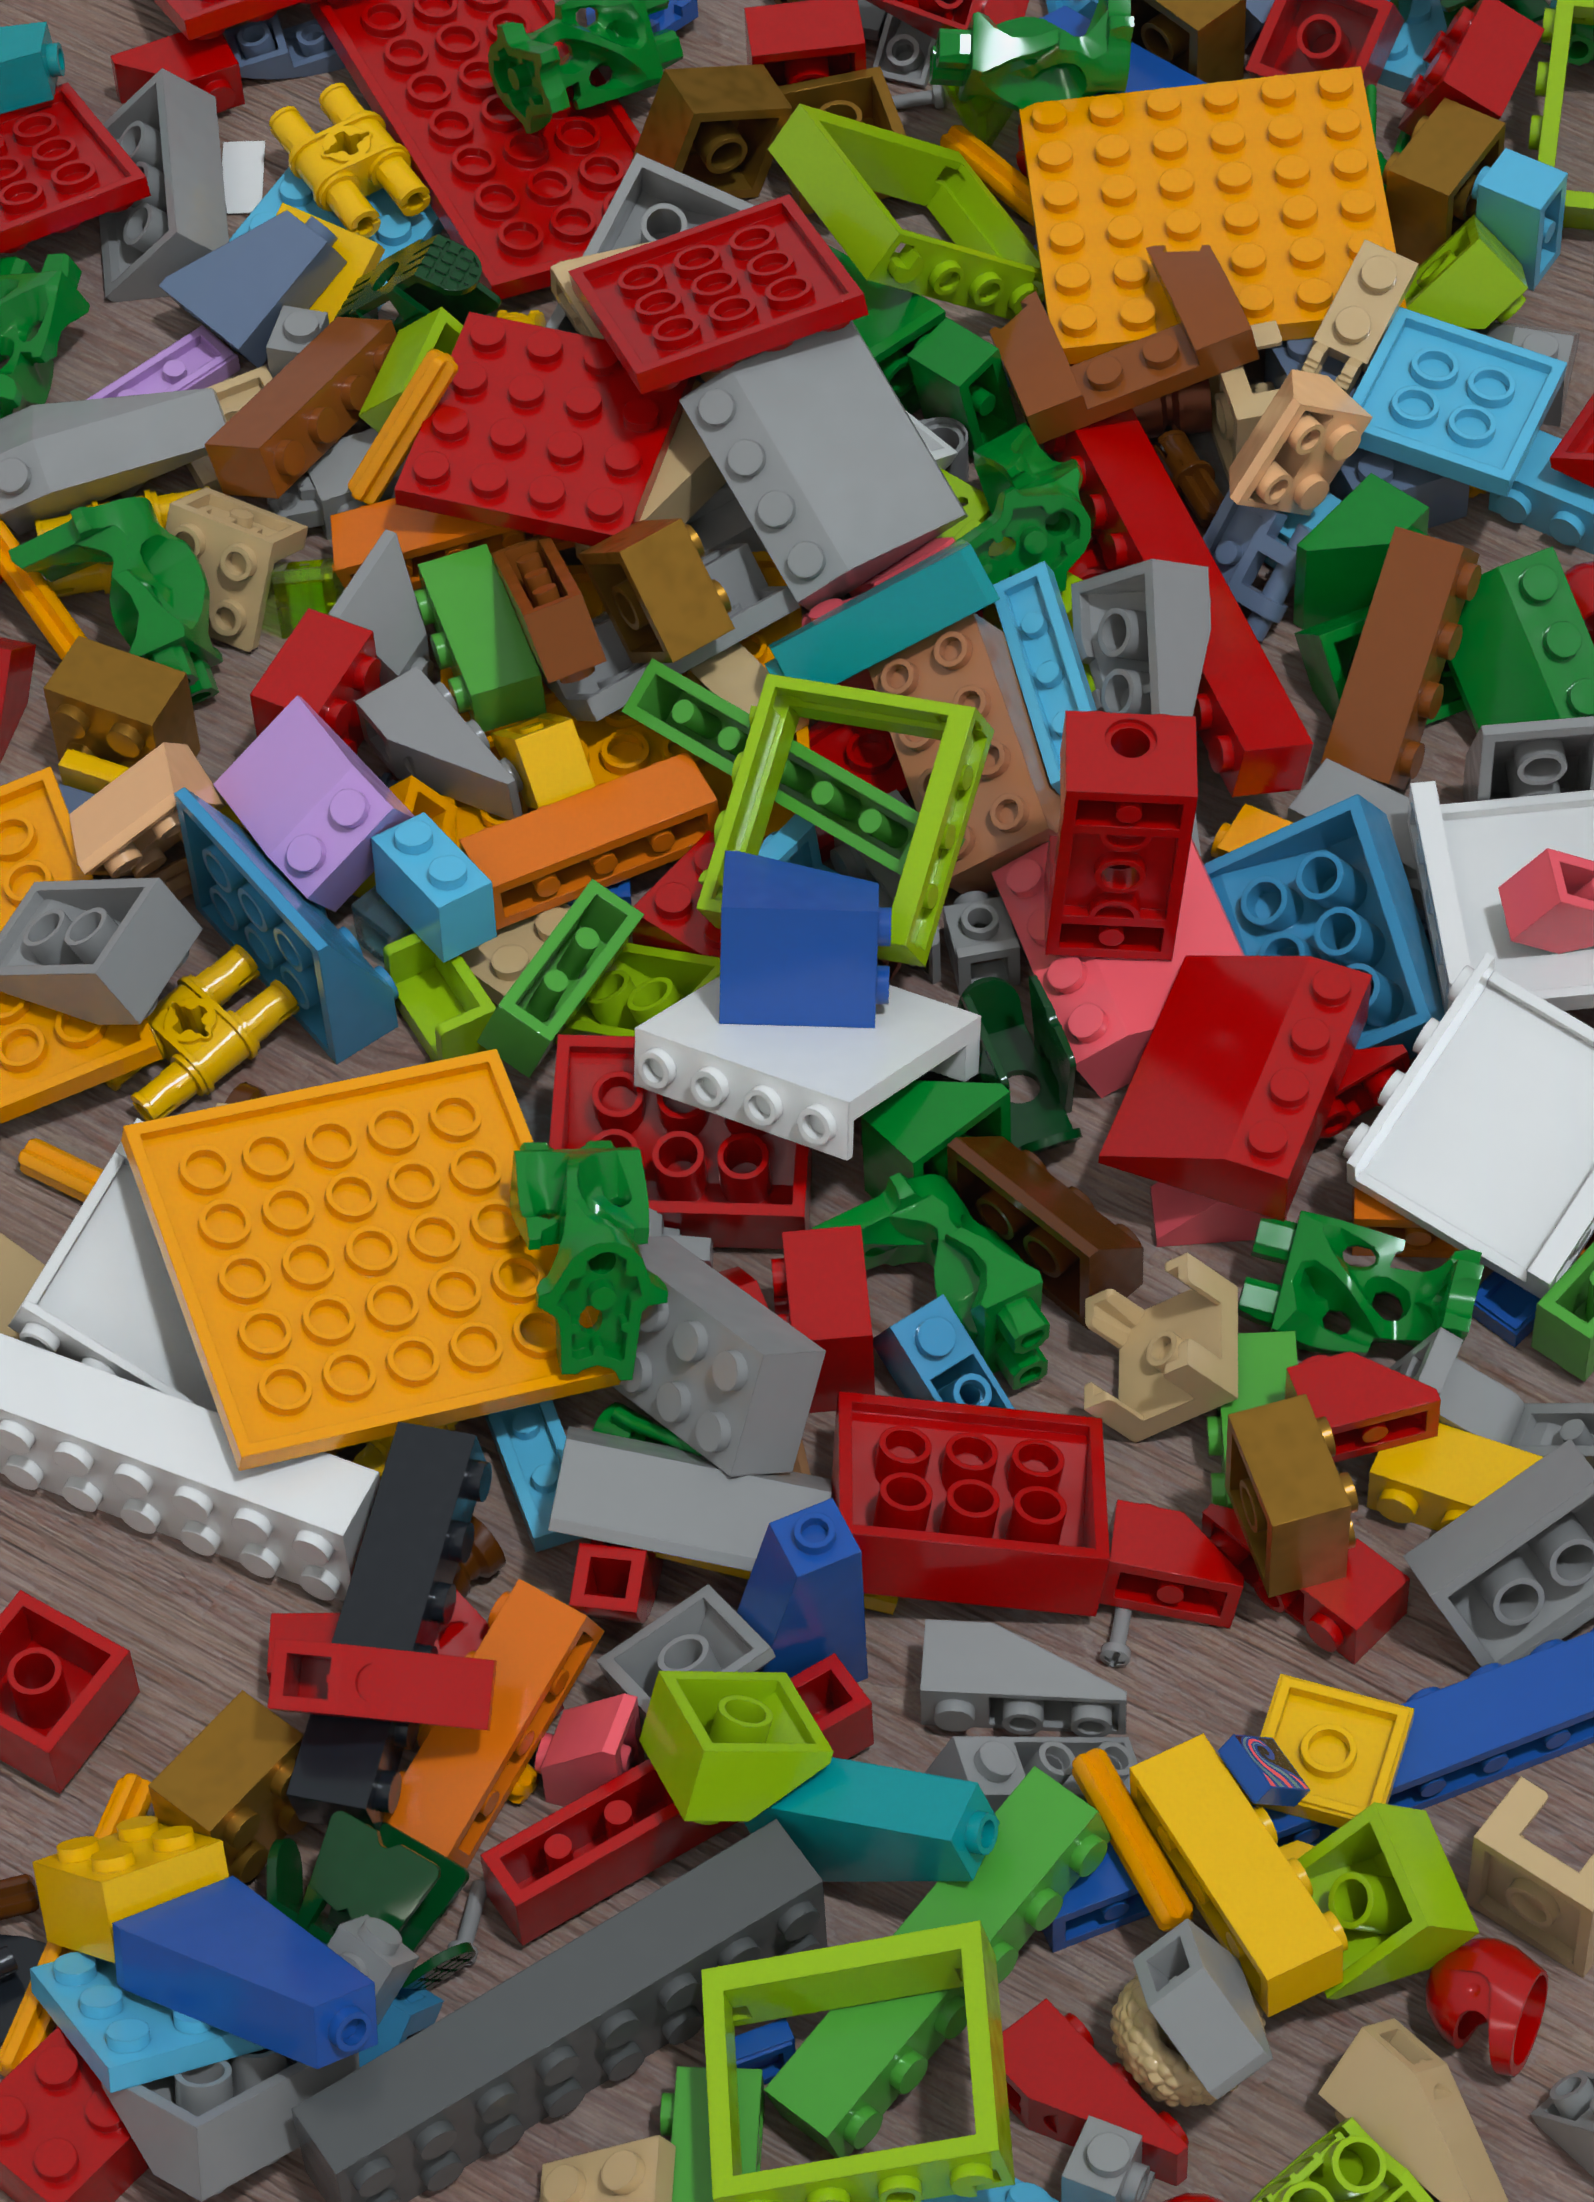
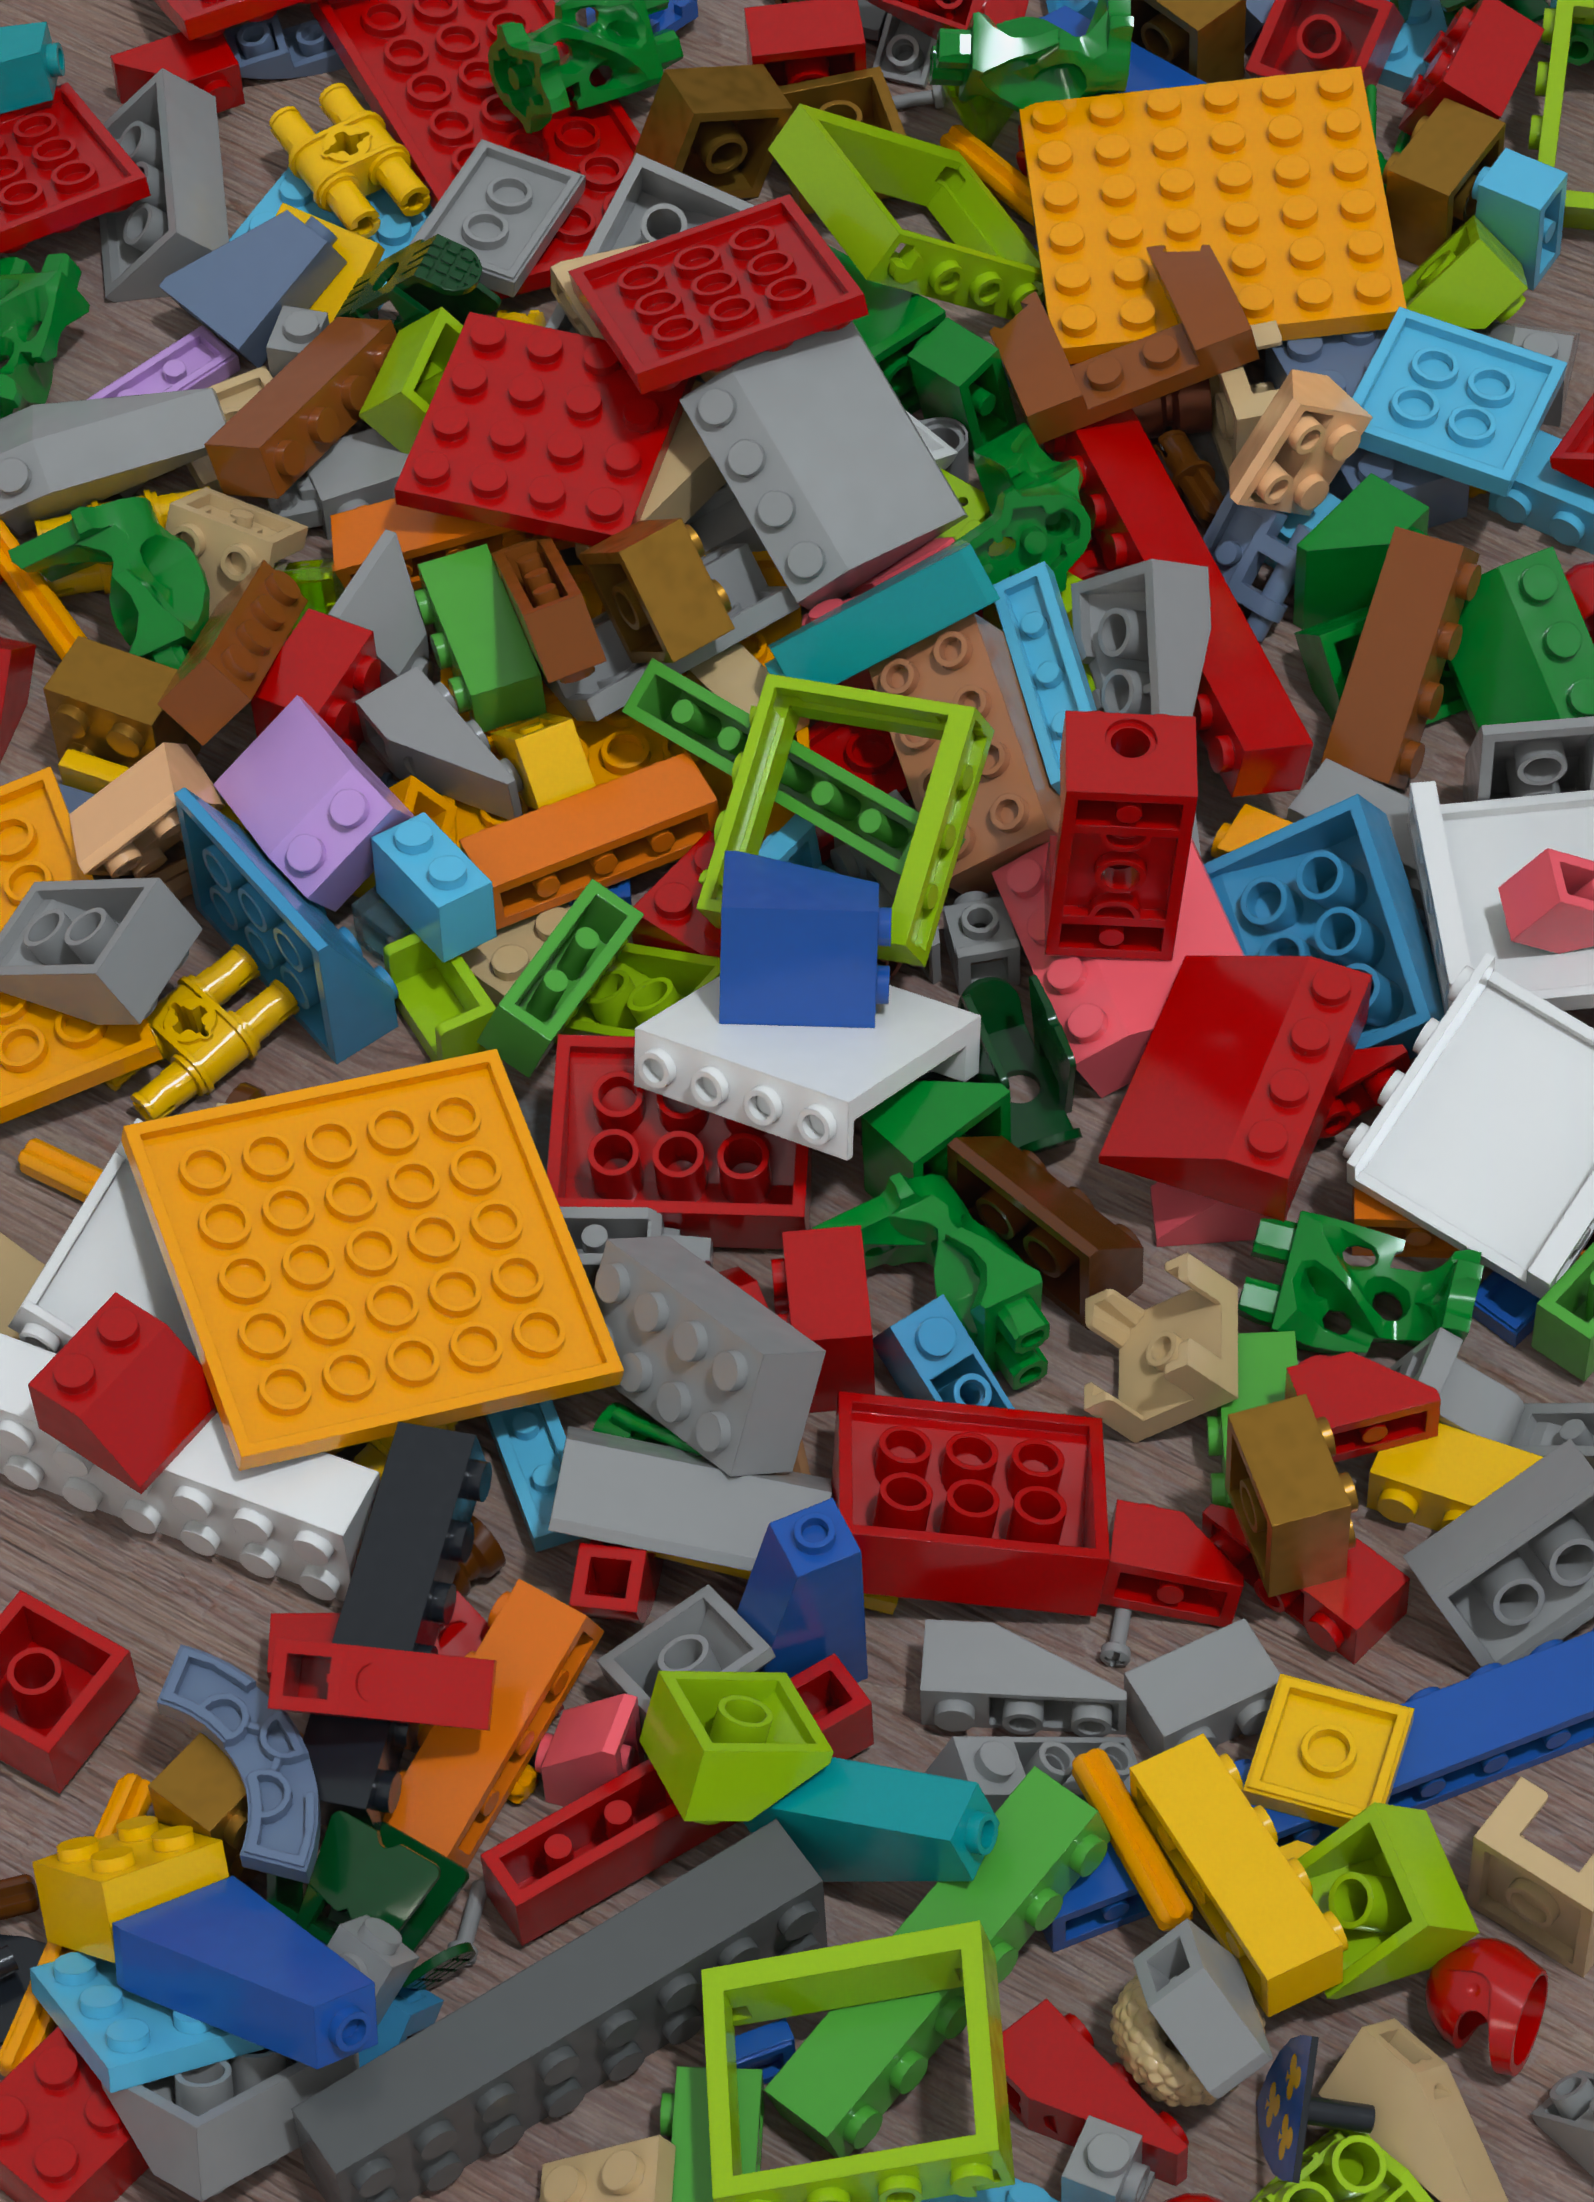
(124, 1394): none -> red slope
(233, 652): none -> dark orange brick
(243, 175): white sticker -> none
(264, 1750): none -> sand blue tile
(402, 426): light orange axle -> none
(504, 211): none -> light grey tile
(598, 1215): green hips -> none
(1205, 1687): none -> light grey brick
(1263, 1770): blue tile -> none
(1288, 2107): none -> shield
(1361, 312): tan hinge -> none

